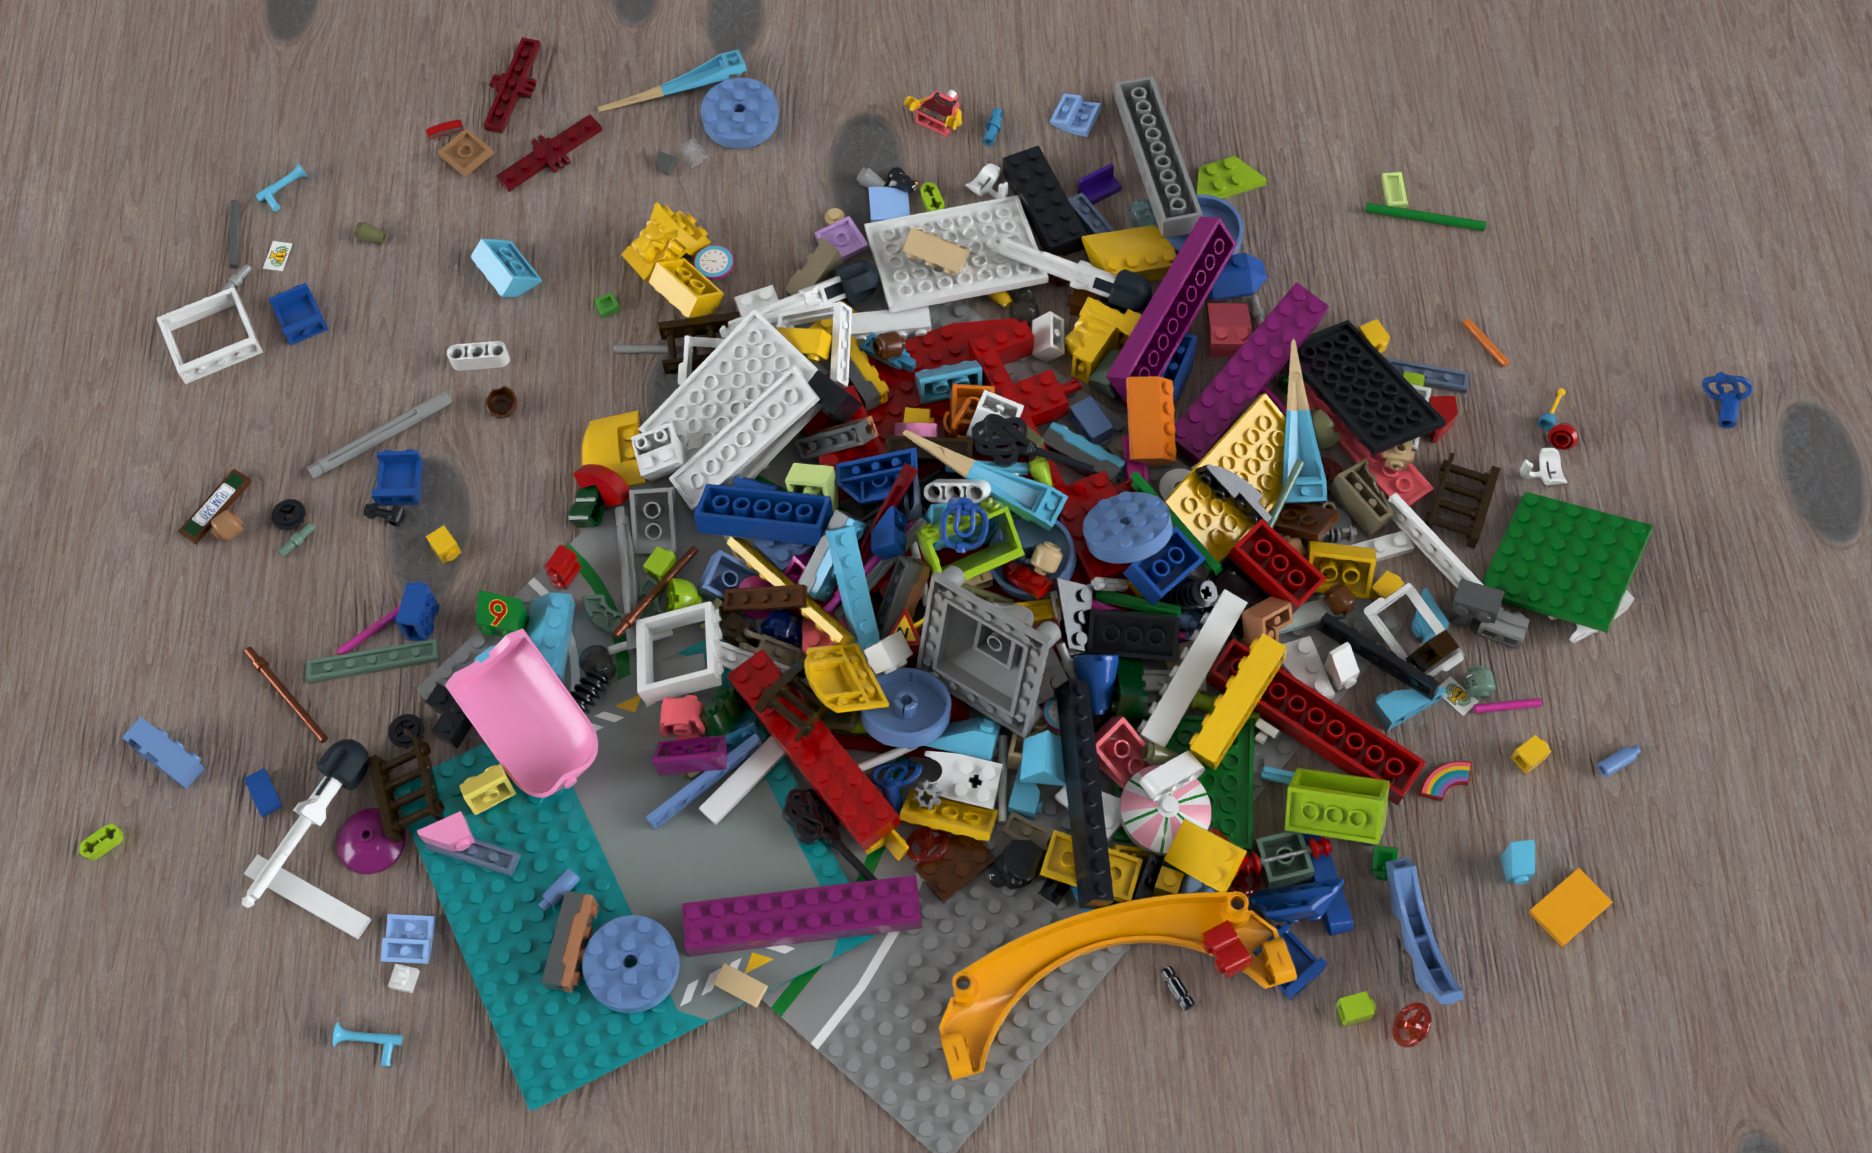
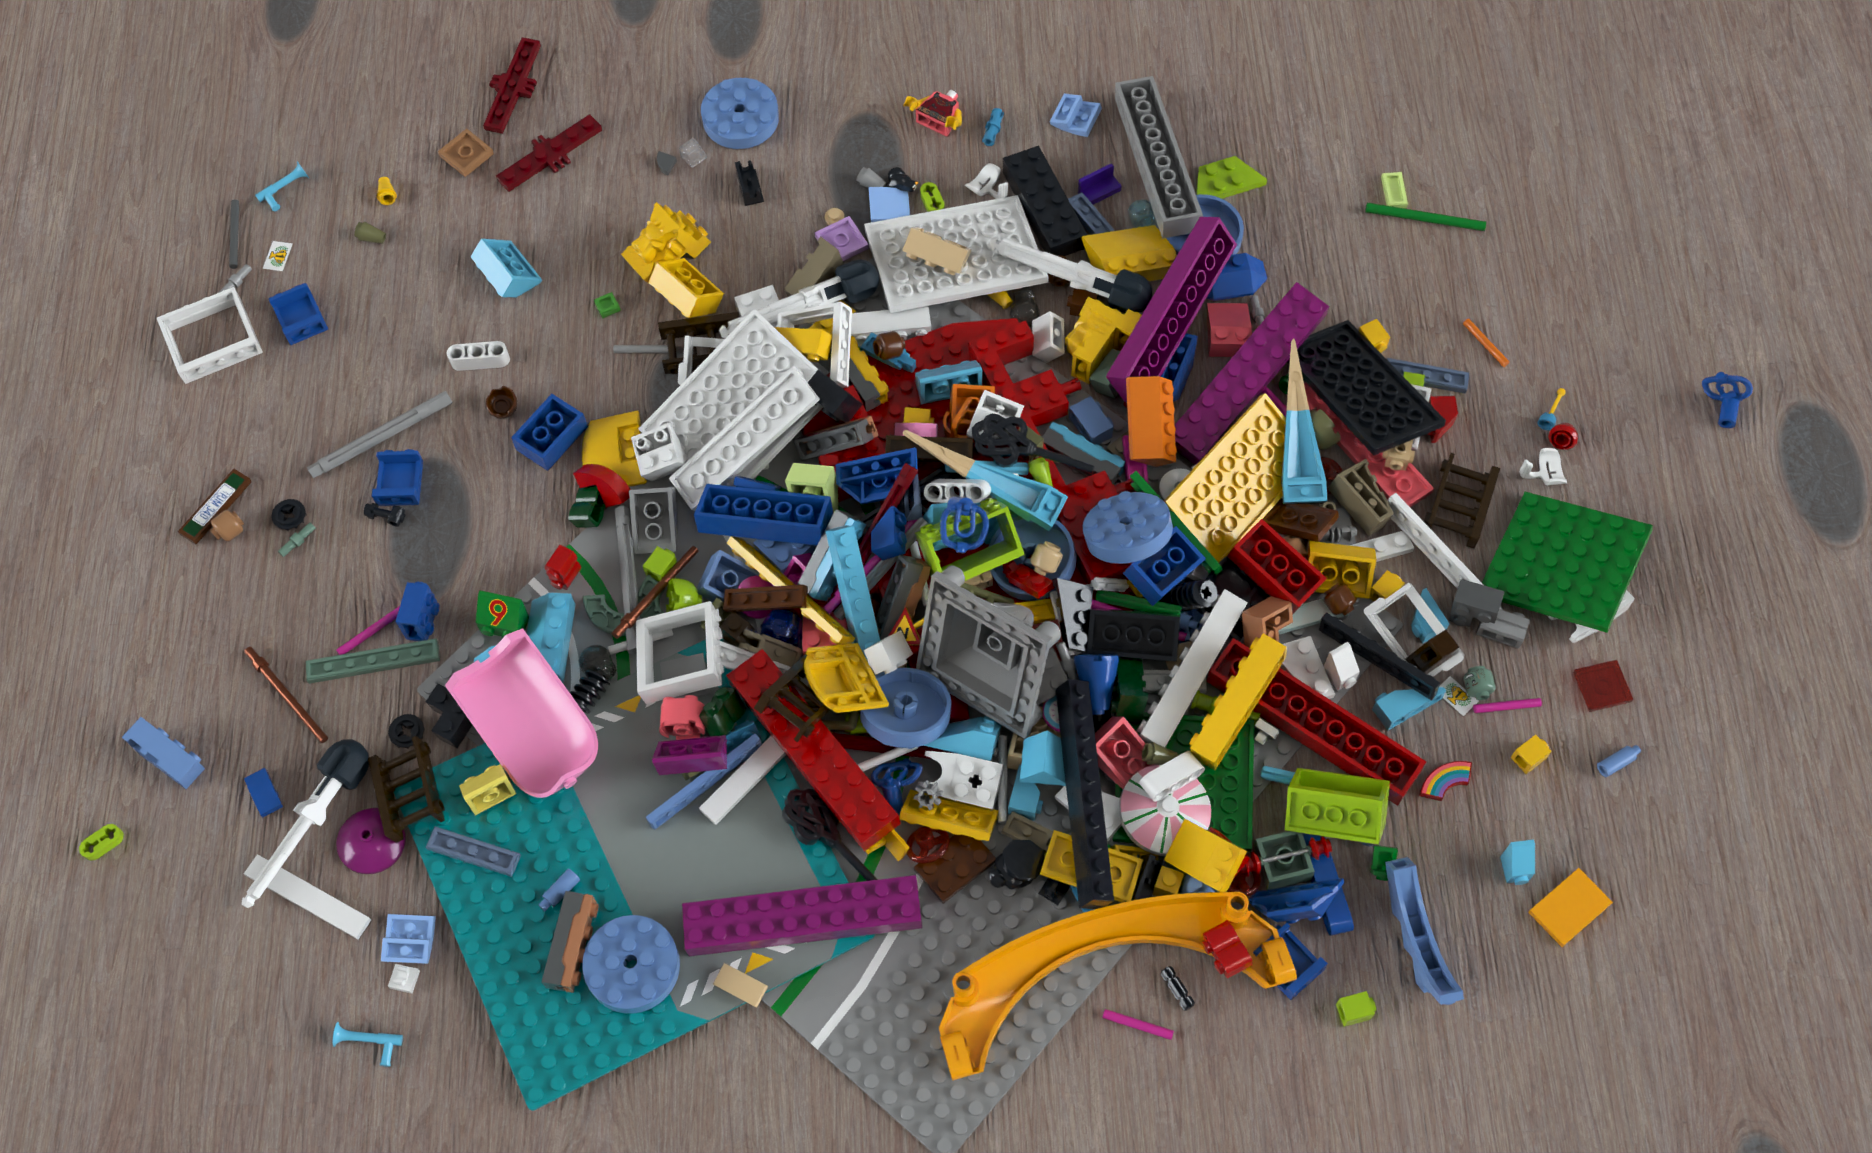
(385, 194): none -> yellow cone
(444, 129): red sticker -> none
(444, 544): yellow brick -> none
(449, 833): bright pink slope -> none
(549, 432): none -> blue brick
(706, 74): medium azure plate -> none
(714, 261): piece -> none
(749, 183): none -> black hinge
(1138, 1024): none -> dark pink bar
(1232, 487): slope -> none
(1285, 492): sand green bar -> none
(1417, 1028): clear red piece -> none
(1603, 685): none -> clear red tile

